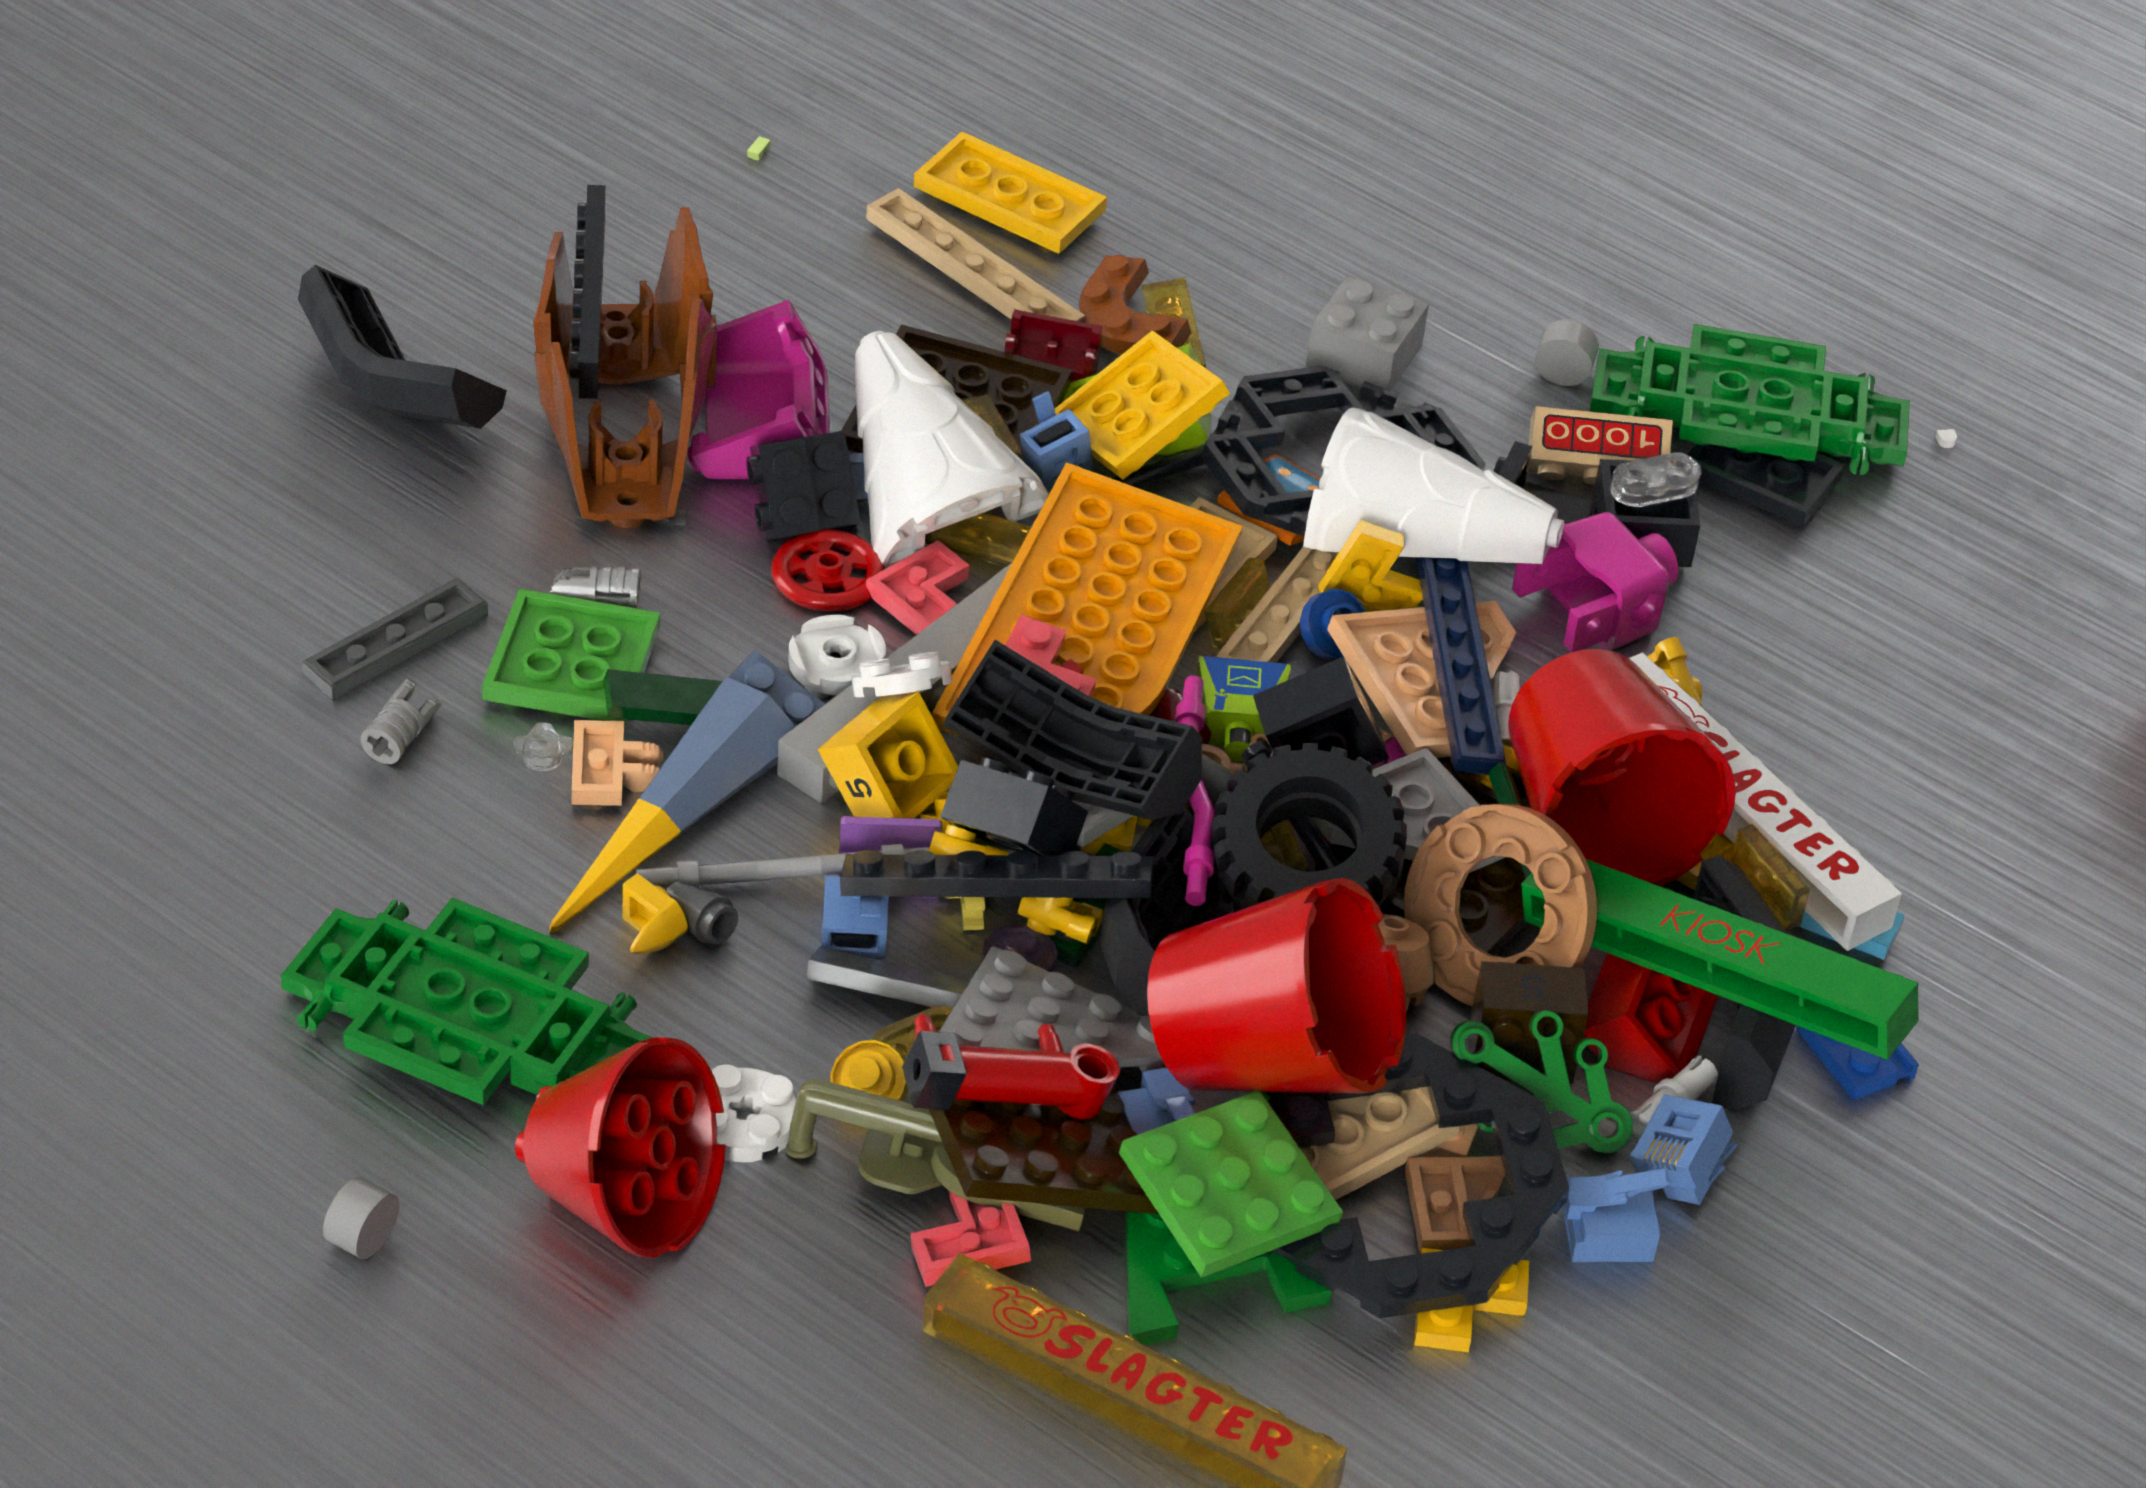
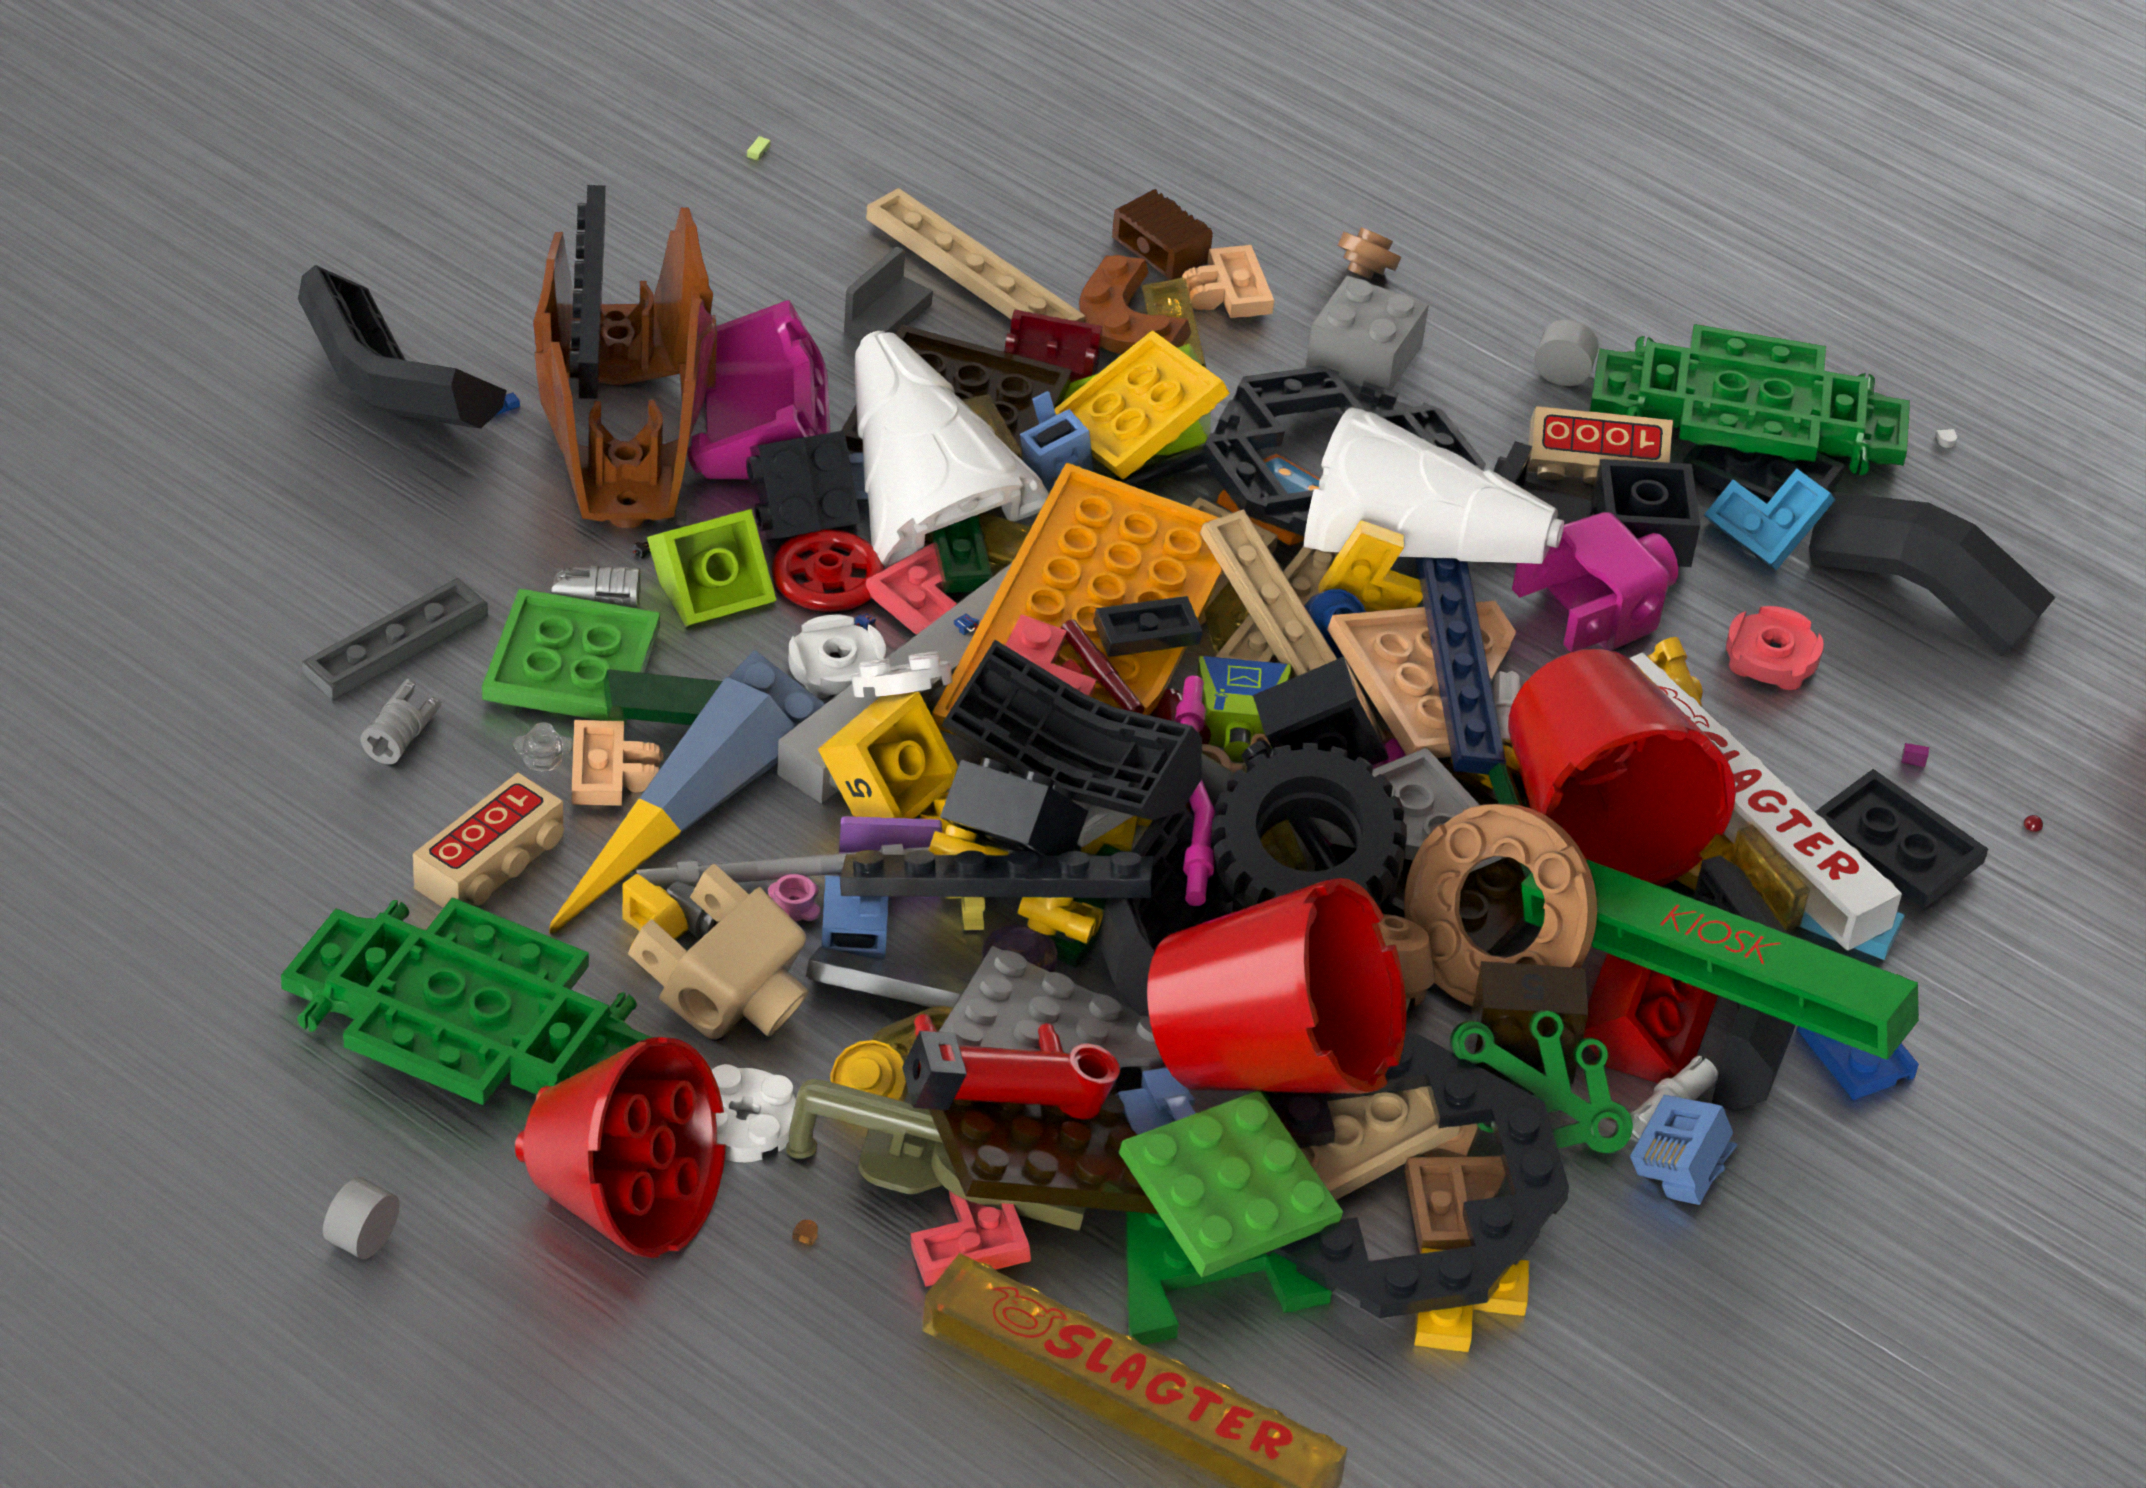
(489, 843): none -> tan brick
(511, 402): none -> blue piece
(641, 549): none -> black piece
(713, 567): none -> lime slope
(734, 967): none -> tan piece
(796, 896): none -> bright pink plate
(806, 1232): none -> clear orange piece
(864, 620): none -> blue piece
(884, 298): none -> dark grey panel
(962, 555): none -> dark green tile
(966, 624): none -> blue piece
(1010, 192): yellow plate -> none
(1101, 668): none -> dark red piece
(1147, 626): none -> black plate
(1162, 234): none -> reddish brown brick
(1231, 279): none -> light nougat hinge
(1267, 593): none -> tan tile
(1368, 253): none -> medium nougat plate
(1613, 1217): medium blue piece -> none
(1655, 479): clear plate -> none
(1771, 528): none -> dark azure plate
(1785, 666): none -> coral plate
(1903, 837): none -> black plate
(1915, 755): none -> magenta piece
(1936, 553): none -> black piece
(2033, 823): none -> dark red piece

